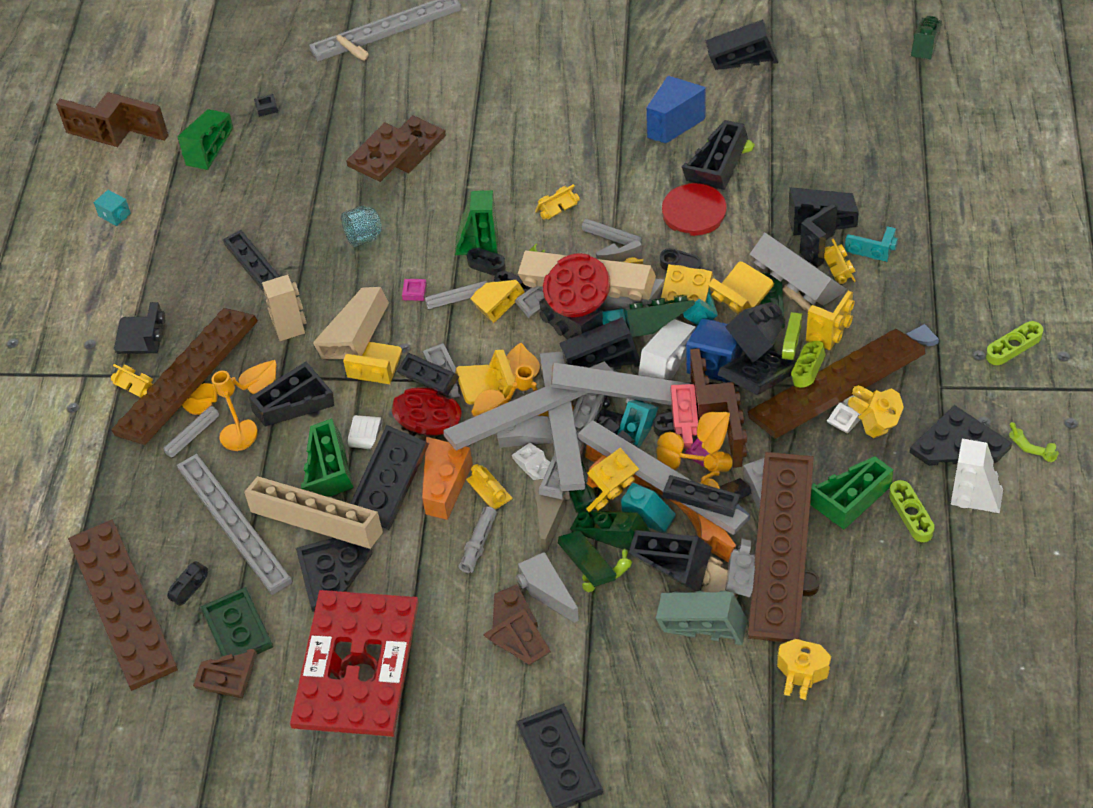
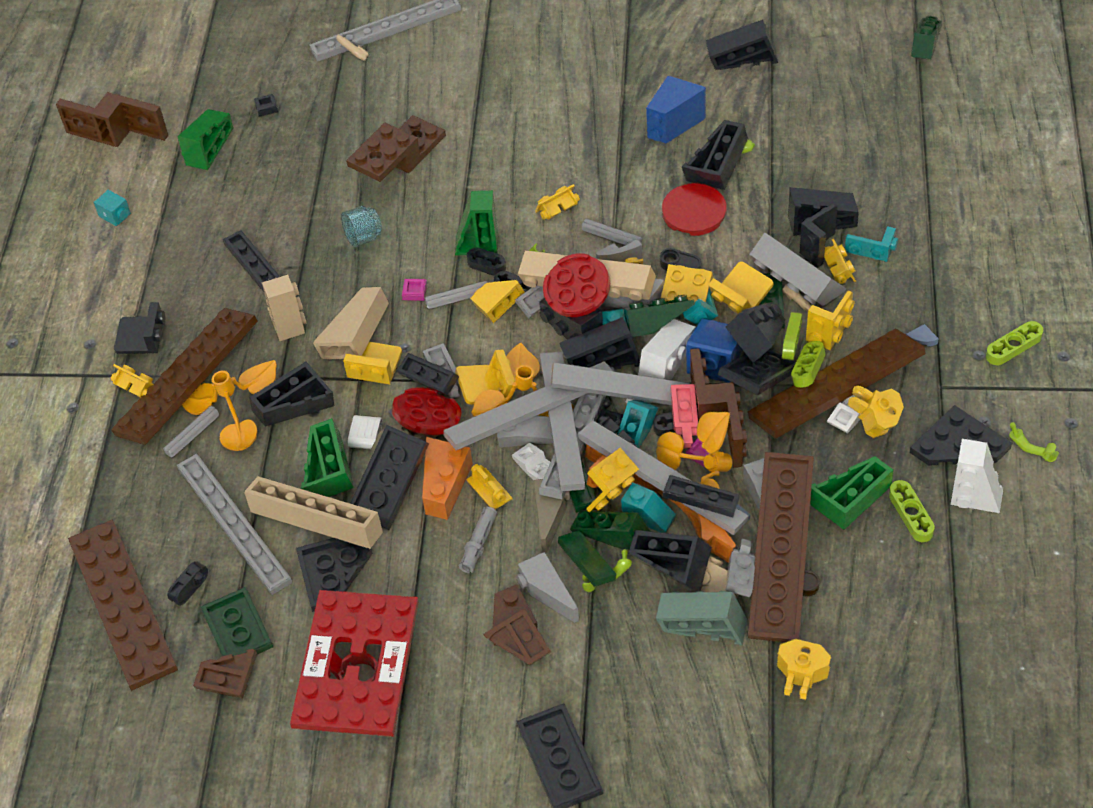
(737, 486): black tile -> none

